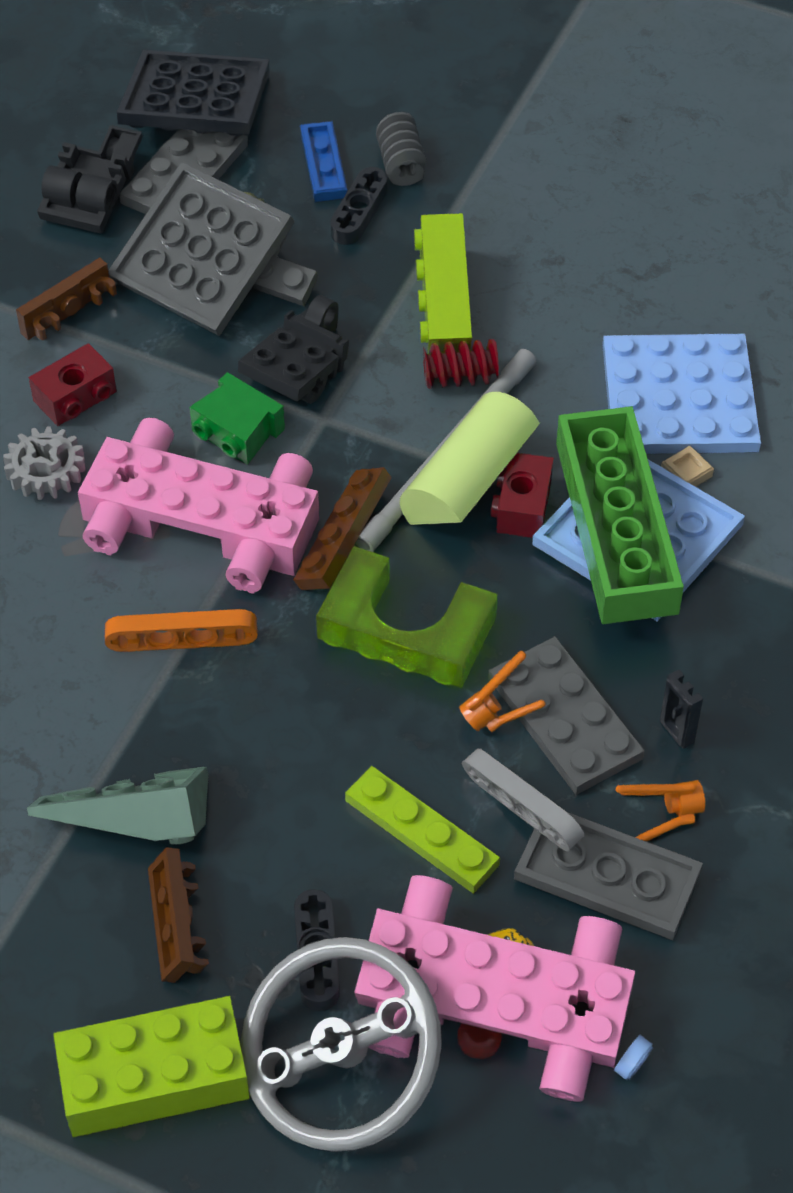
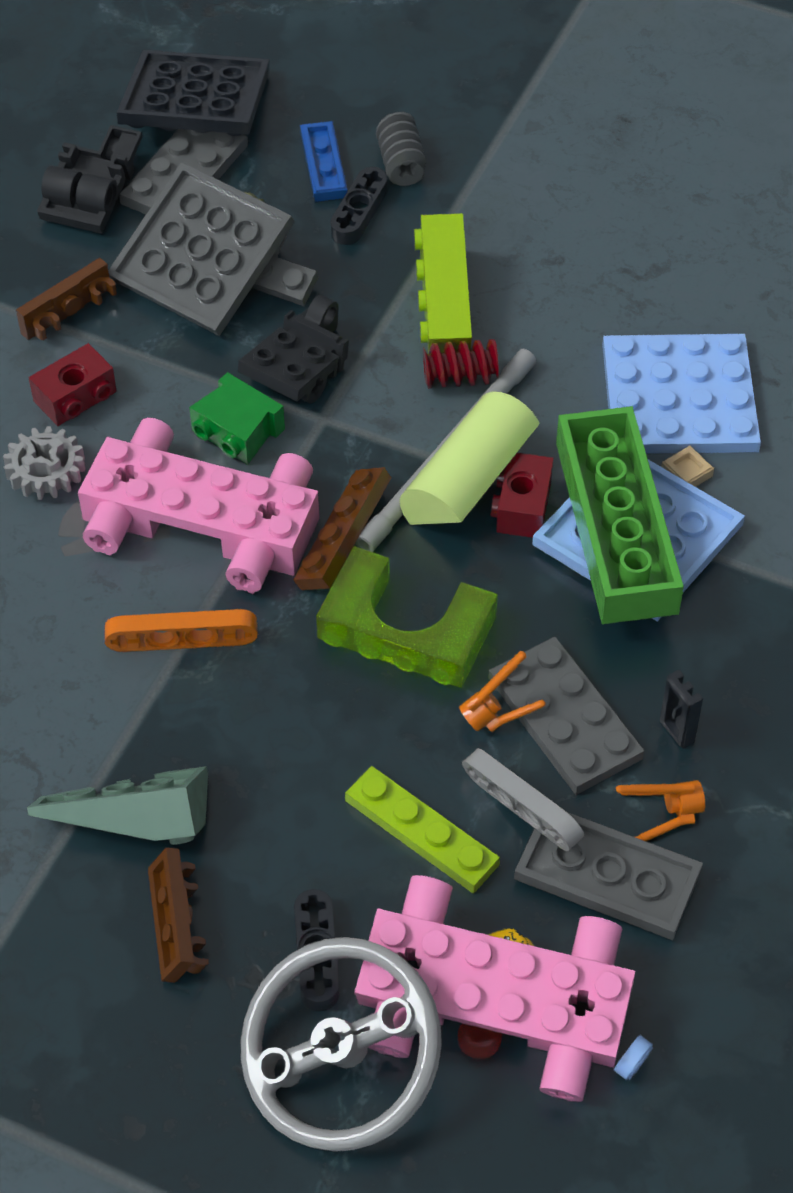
(150, 1066): lime brick -> none

